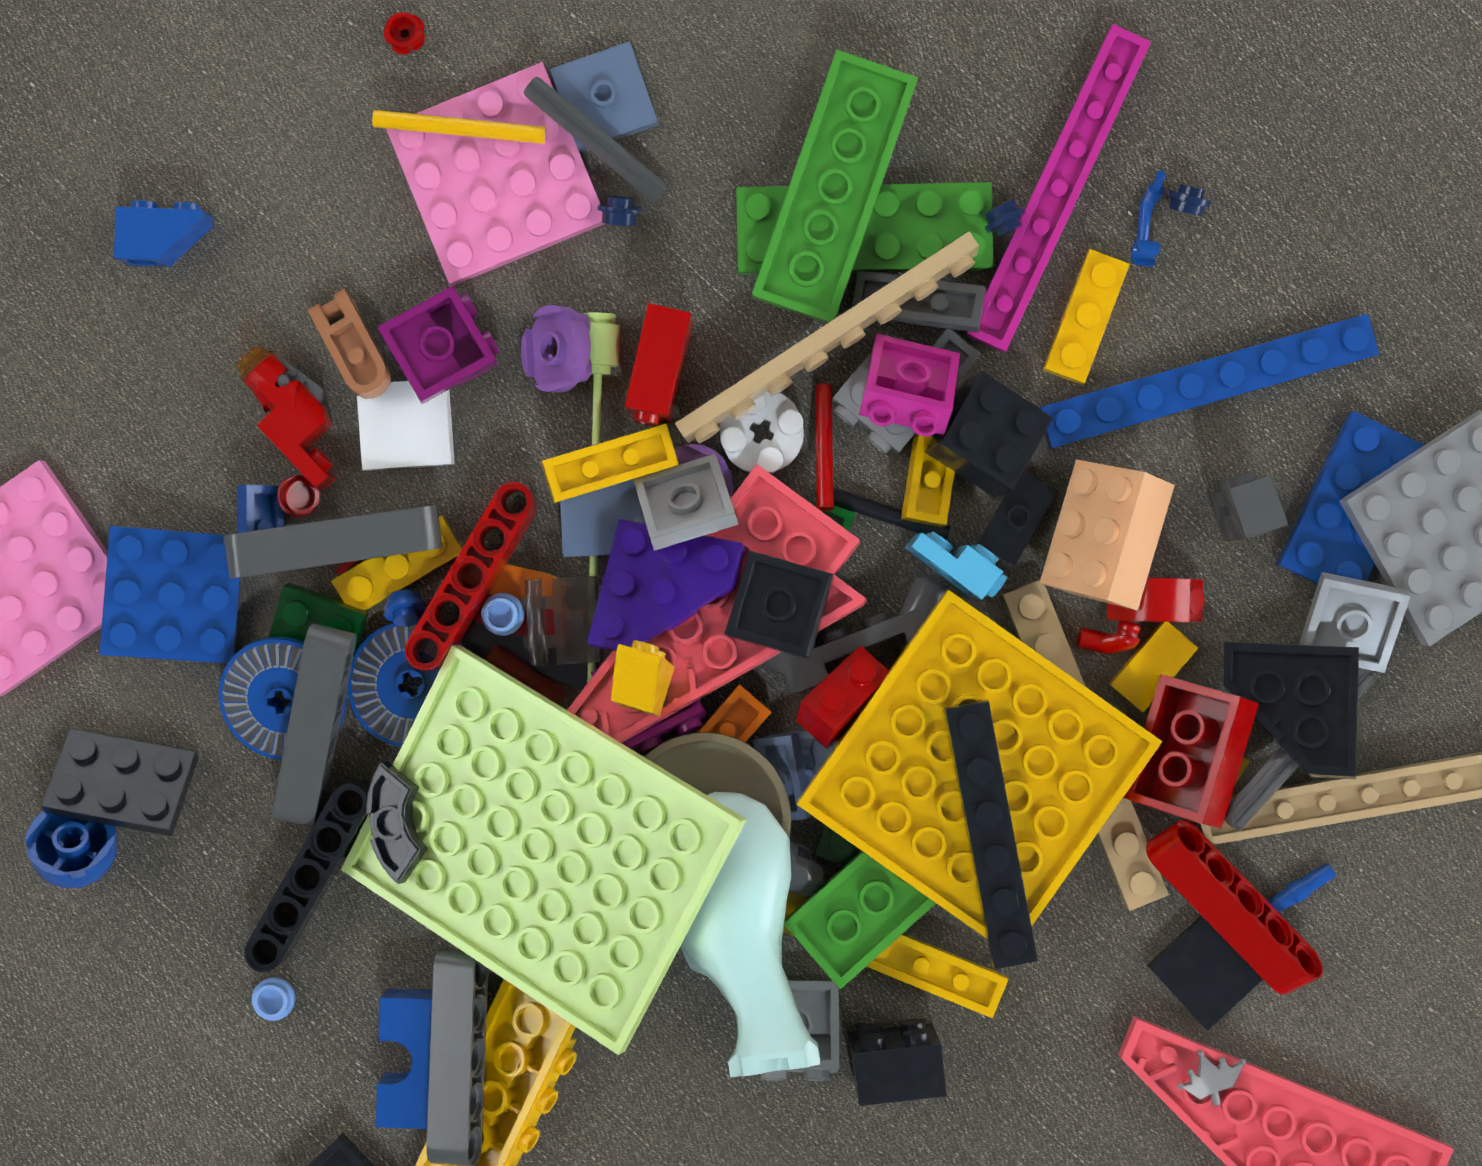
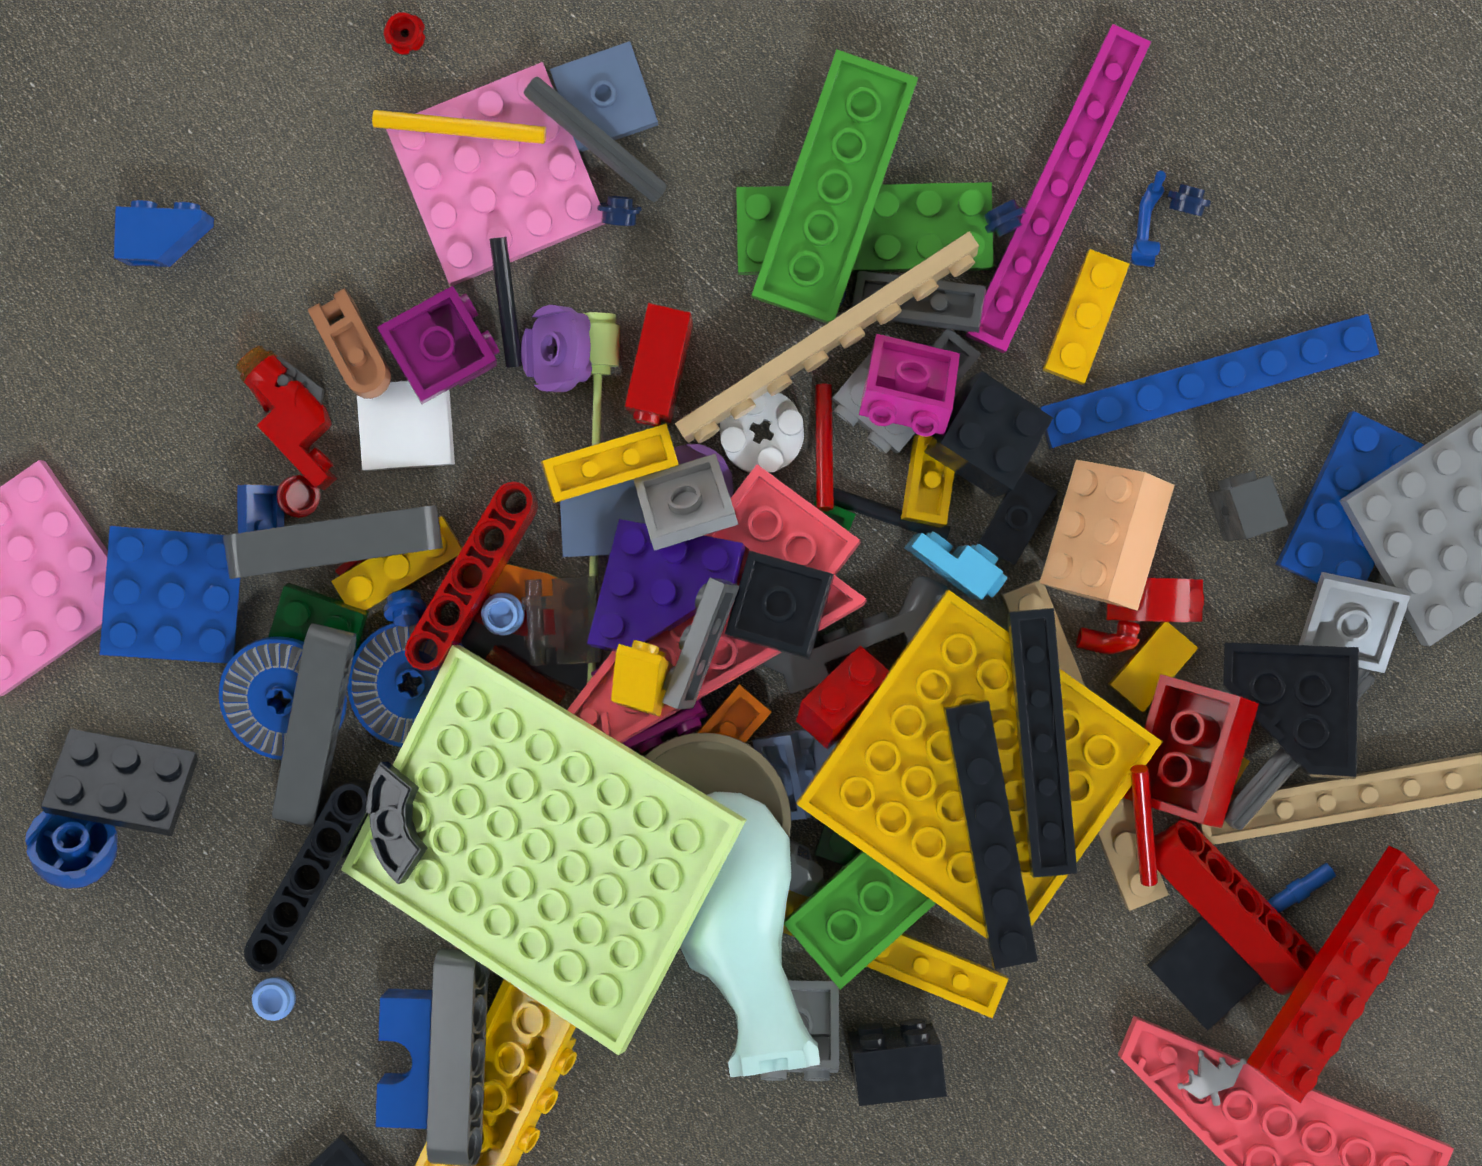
(506, 301): none -> black bar
(699, 643): none -> dark grey plate
(1042, 742): none -> black plate
(1144, 825): none -> red bar
(1344, 975): none -> red plate

